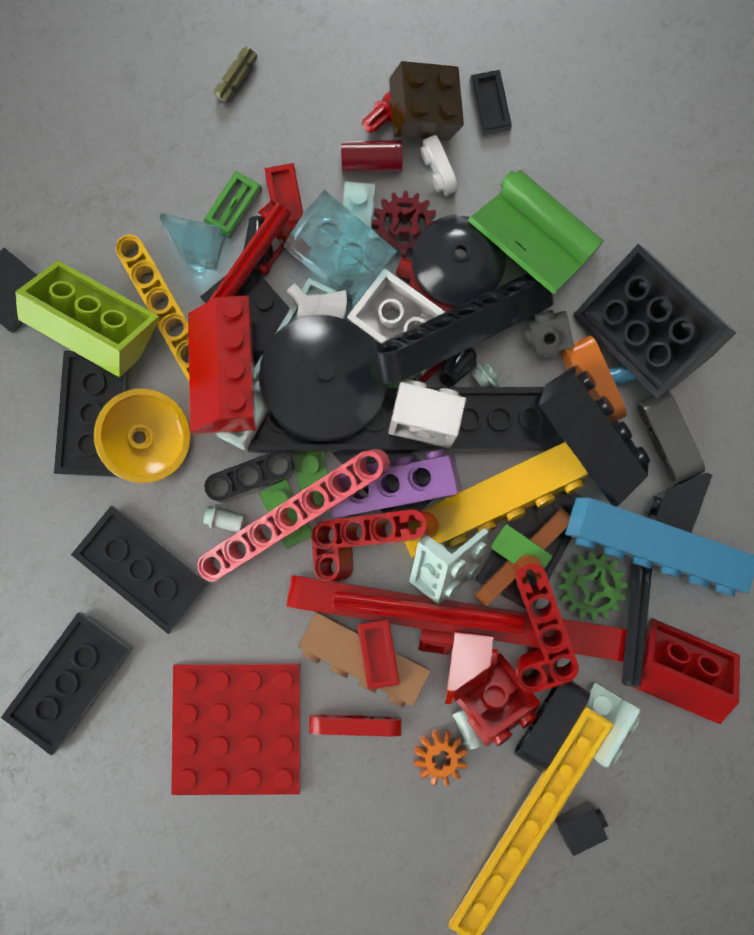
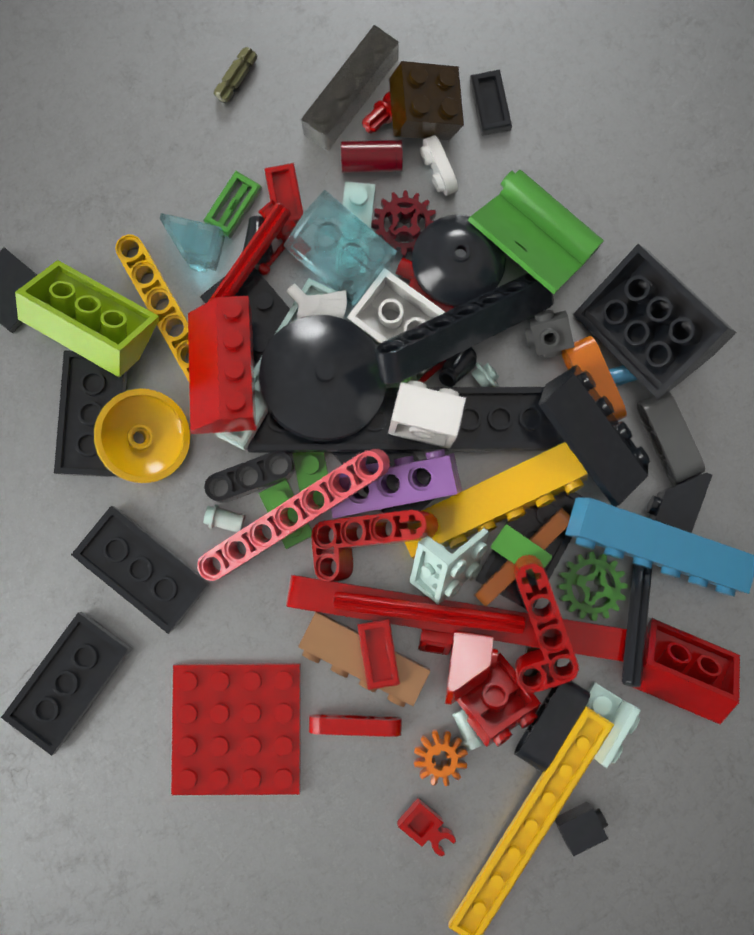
(350, 88): none -> clear smoke brick
(423, 825): none -> red plate

